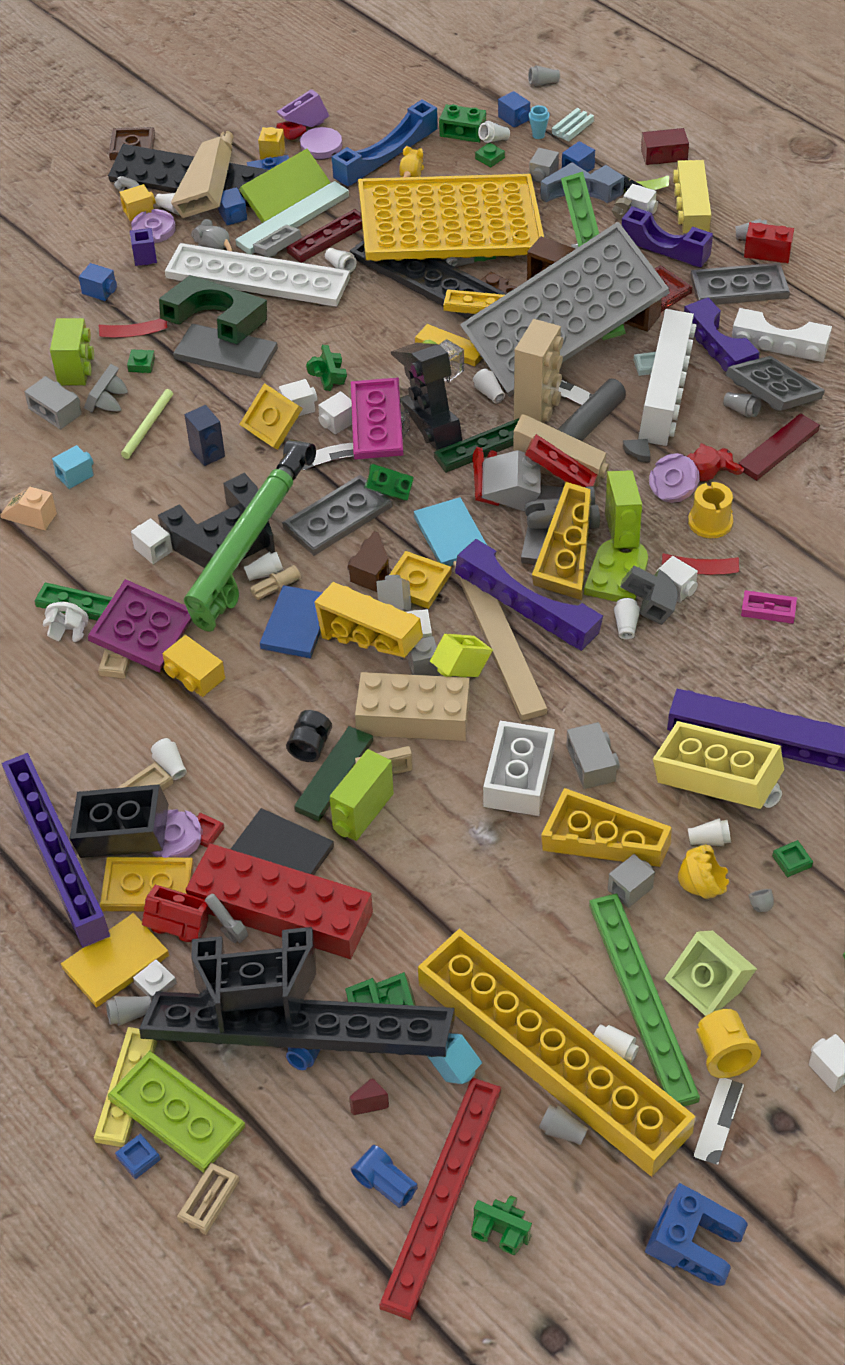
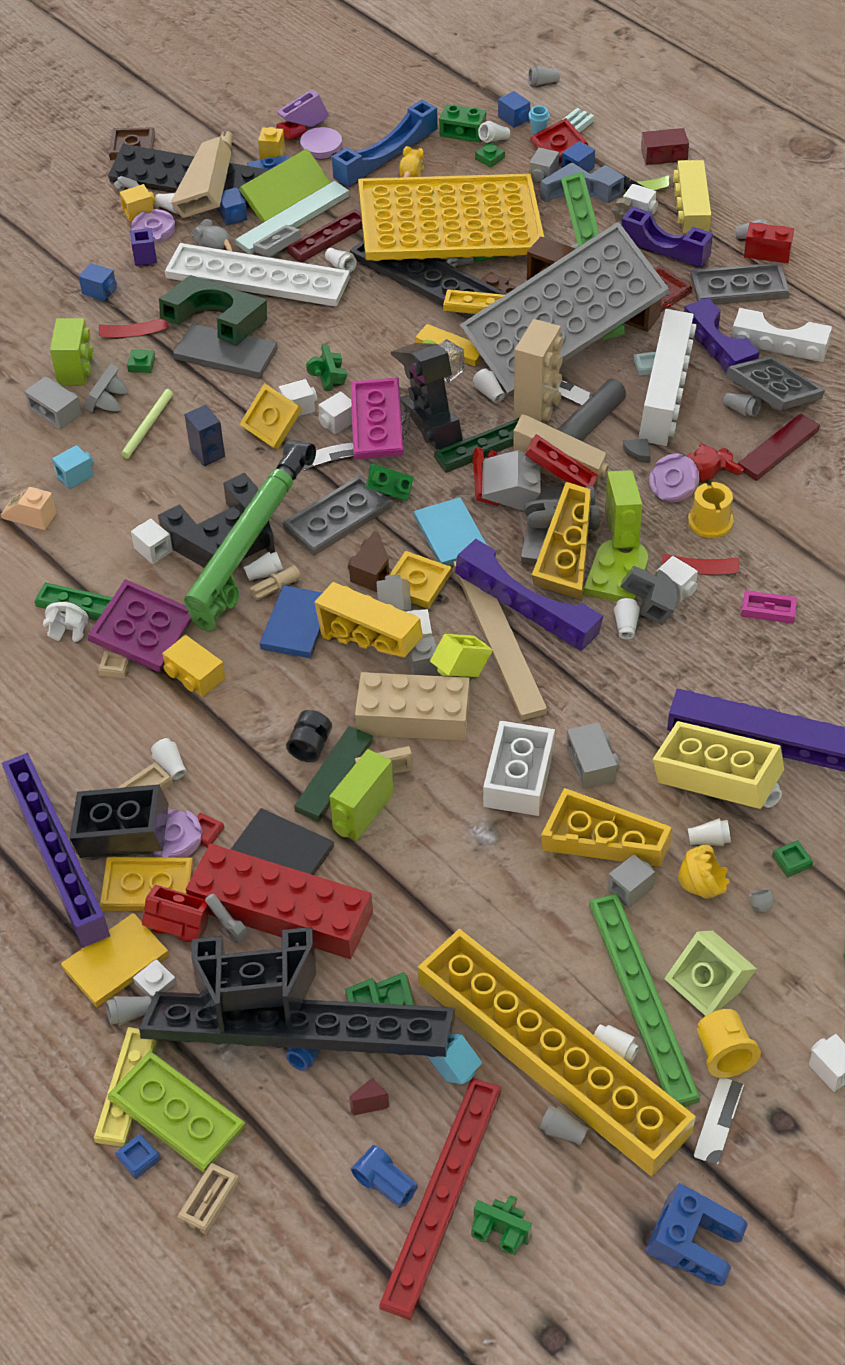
(557, 137): none -> red tile

